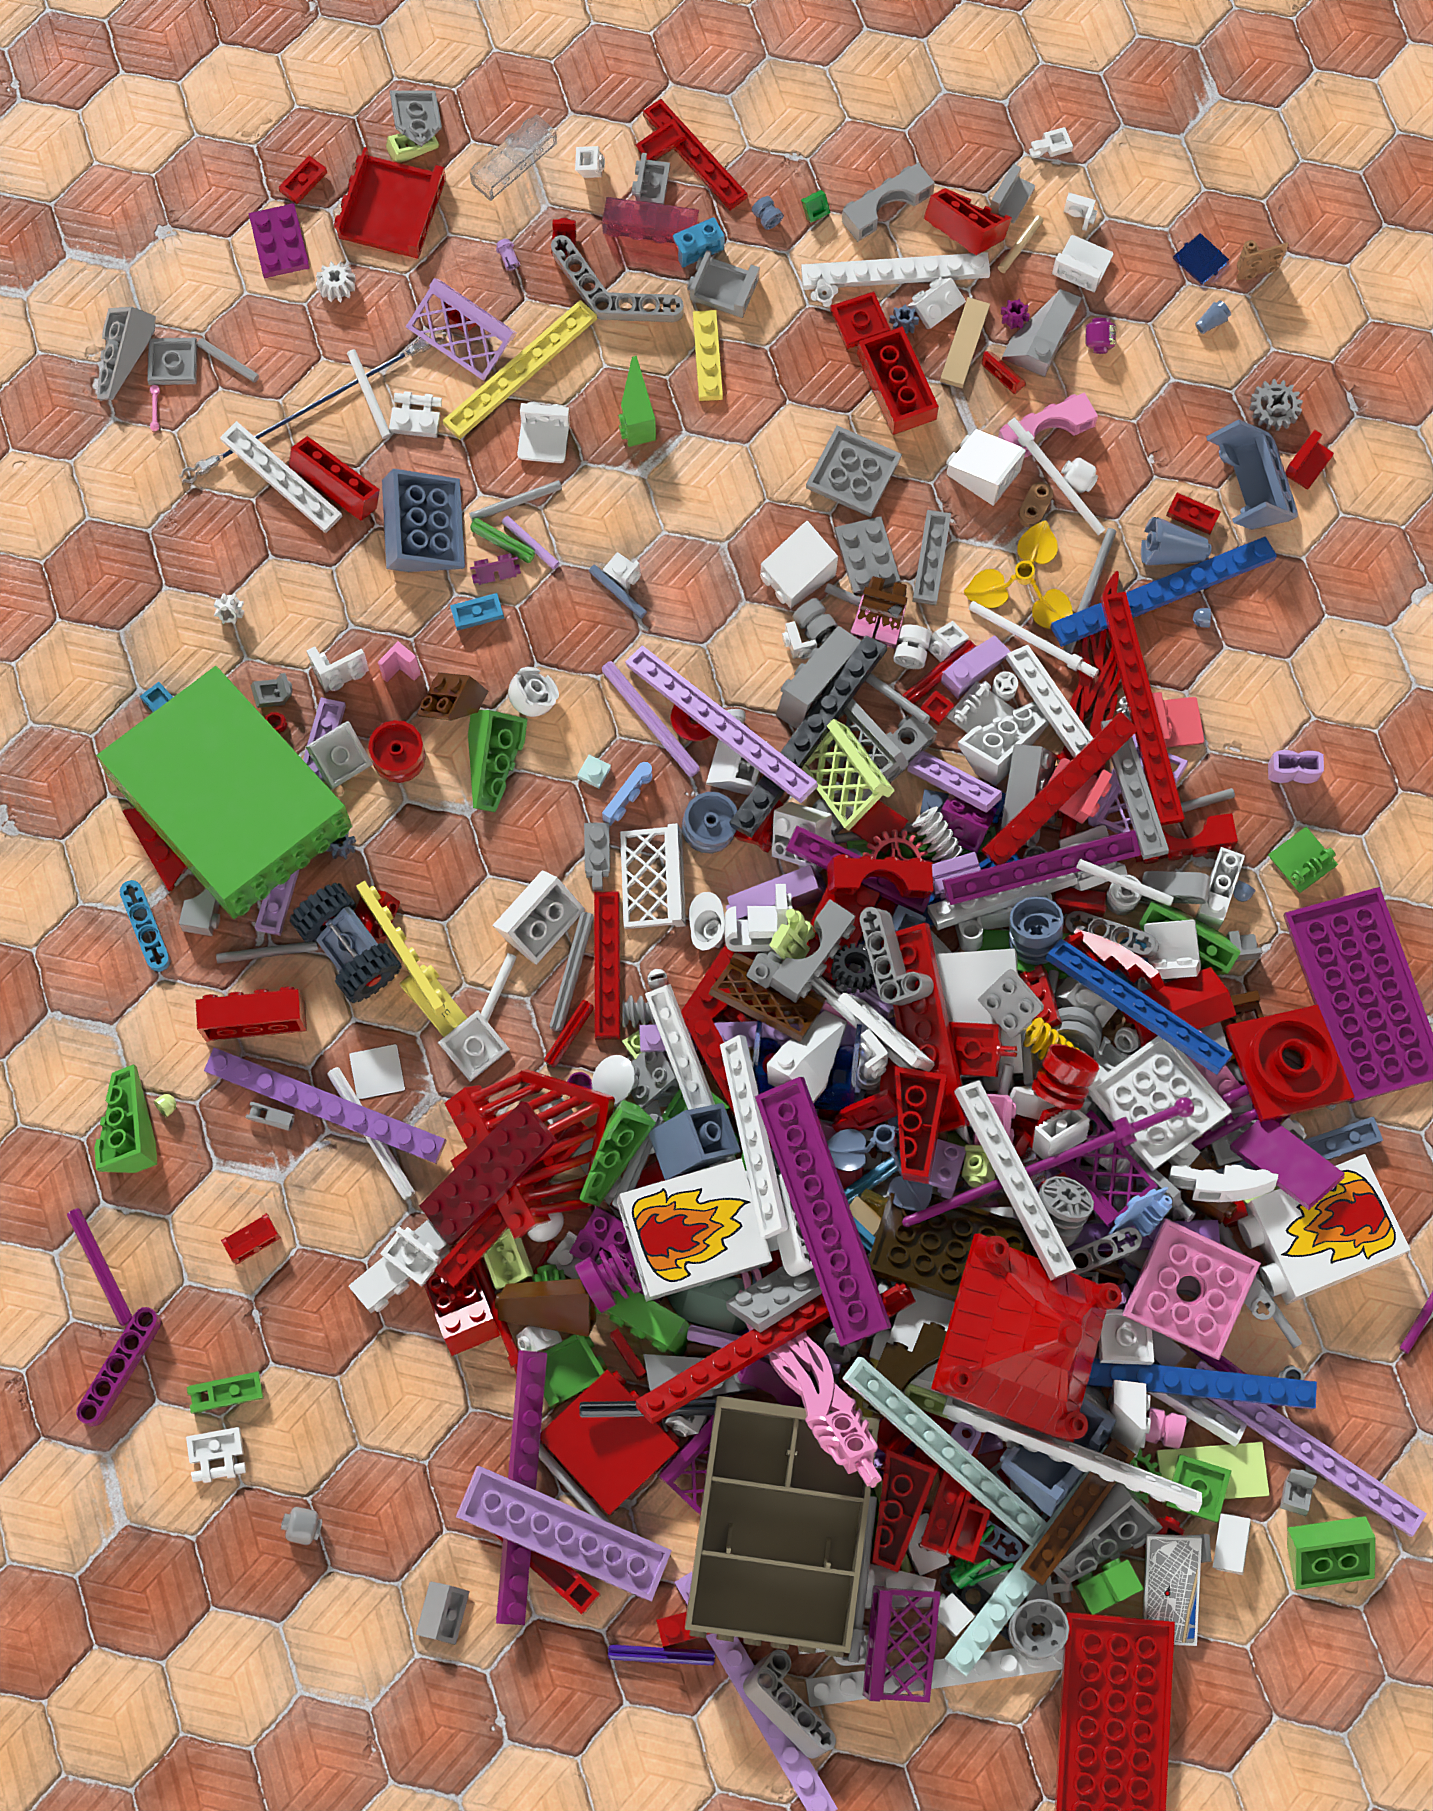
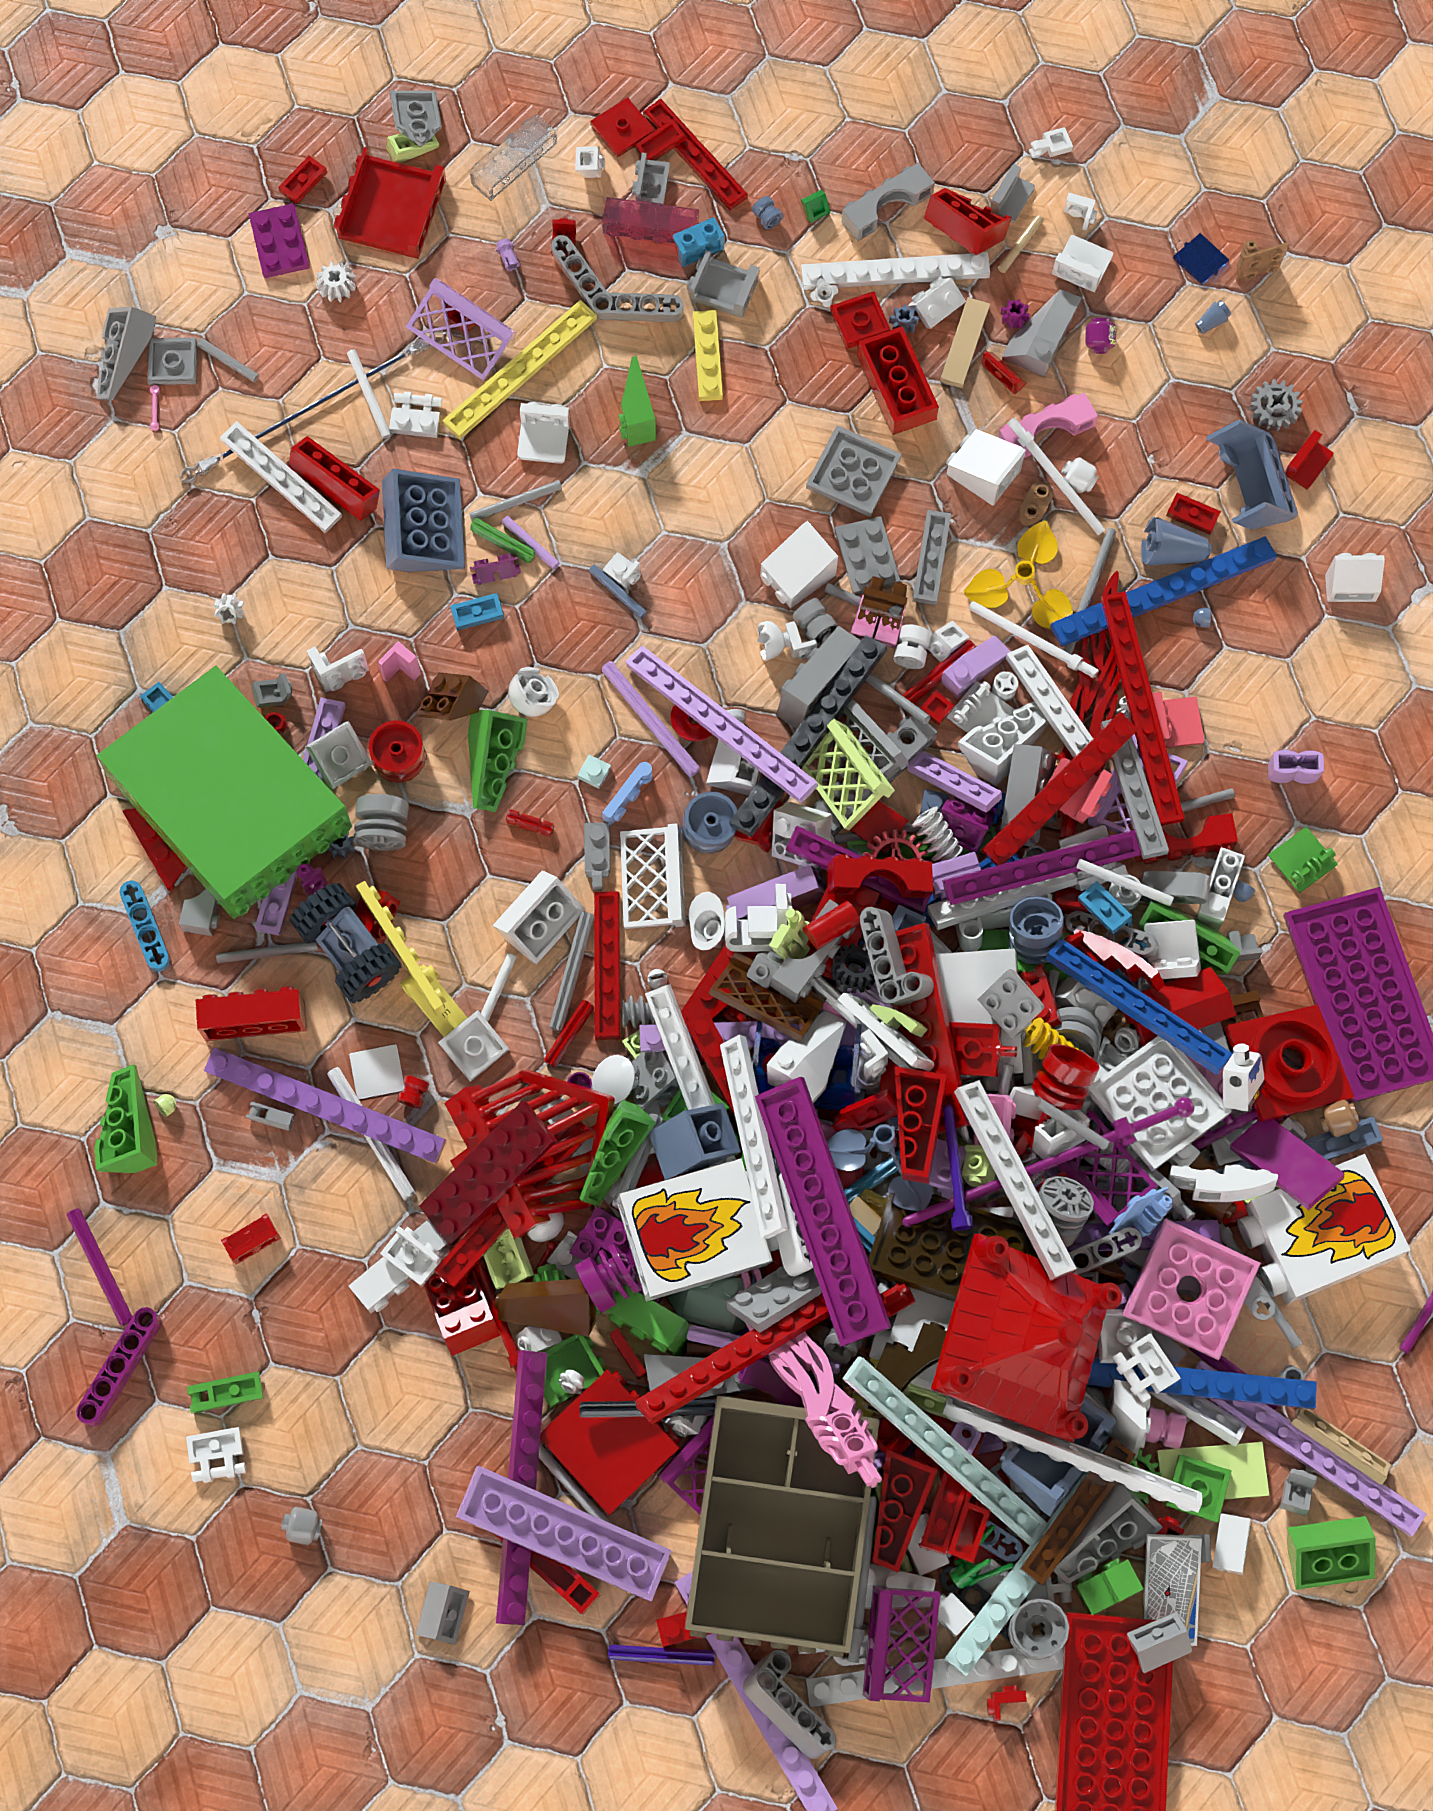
(311, 879): none -> magenta hinge
(381, 822): none -> light grey wheel
(413, 1092): none -> red wheel
(530, 823): none -> red axle
(571, 1382): none -> white plate
(622, 127): none -> red plate
(772, 638): none -> white hair
(832, 925): none -> red brick
(895, 1019): none -> yellowish green slope
(961, 1219): none -> dark purple piece
(1009, 1695): none -> red bracket
(1073, 1124): none -> light grey bar
(1105, 908): none -> dark azure panel
(1152, 1363): none -> white plate
(1160, 1642): none -> light grey panel
(1242, 1078): none -> white torso
(1339, 1118): none -> medium nougat head
(1341, 1444): none -> tan tile
(1355, 578): none -> white slope

